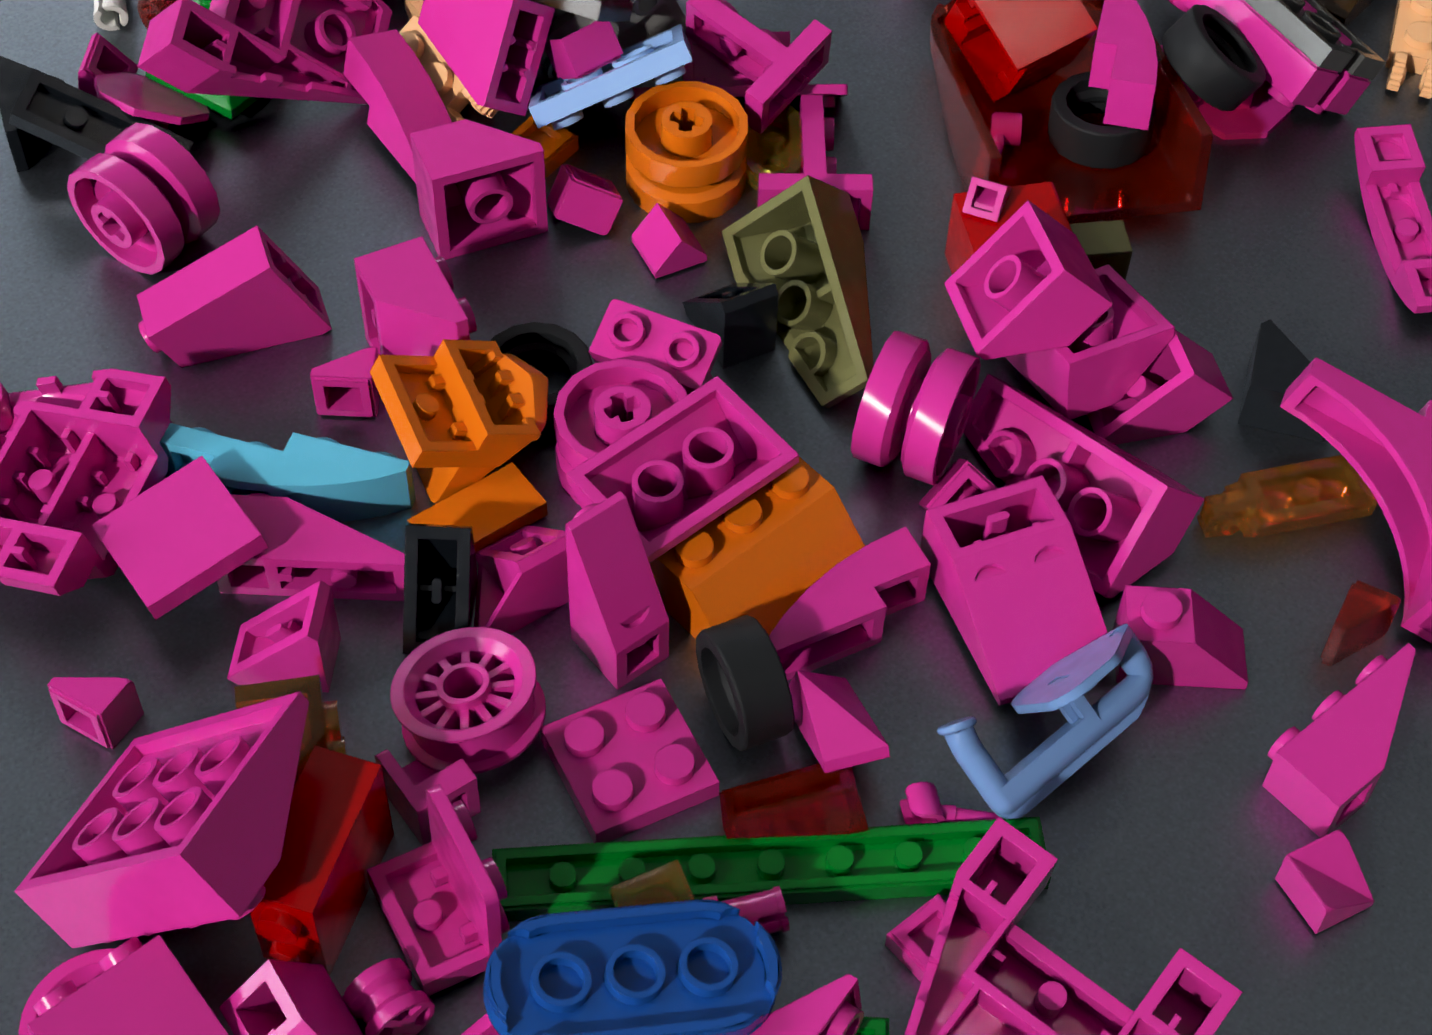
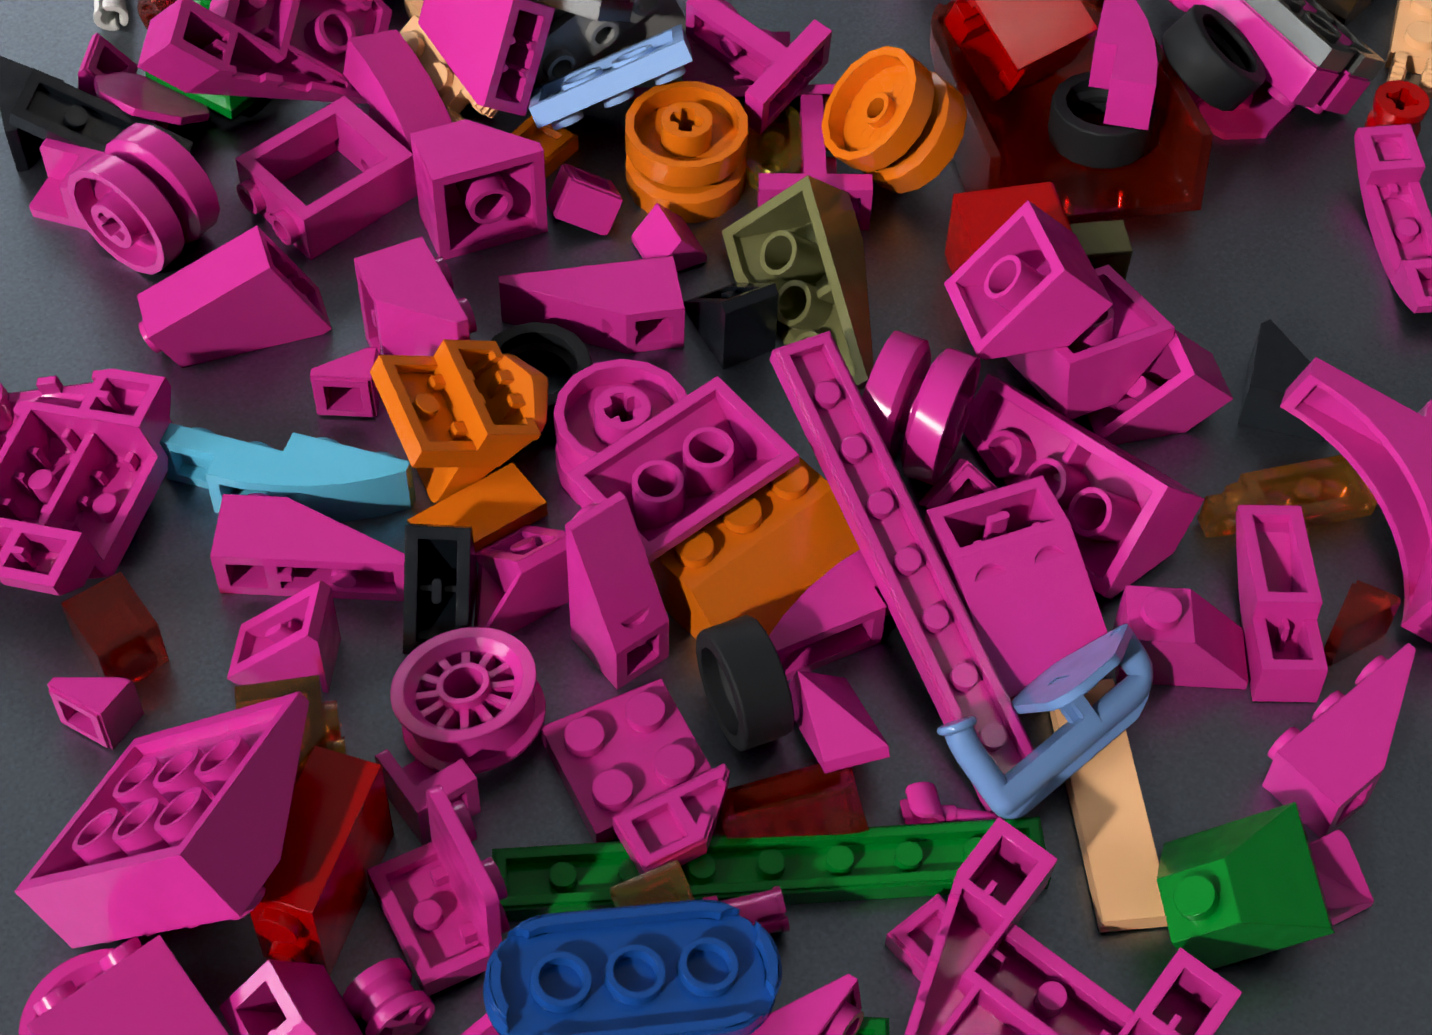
(52, 199): none -> dark pink panel
(115, 630): none -> clear red brick
(179, 537): dark pink tile -> none
(343, 127): none -> dark pink window
(583, 50): dark pink slope -> none
(606, 305): none -> dark pink slope
(656, 339): dark pink bracket -> none
(674, 823): none -> dark pink tile
(894, 120): none -> orange wheel
(898, 547): none -> dark pink tile
(985, 199): dark pink piece -> none
(1006, 129): dark pink hand -> none
(1115, 833): none -> light nougat tile
(1243, 888): none -> green slope
(1279, 604): none -> dark pink slope
(1399, 104): none -> red wheel

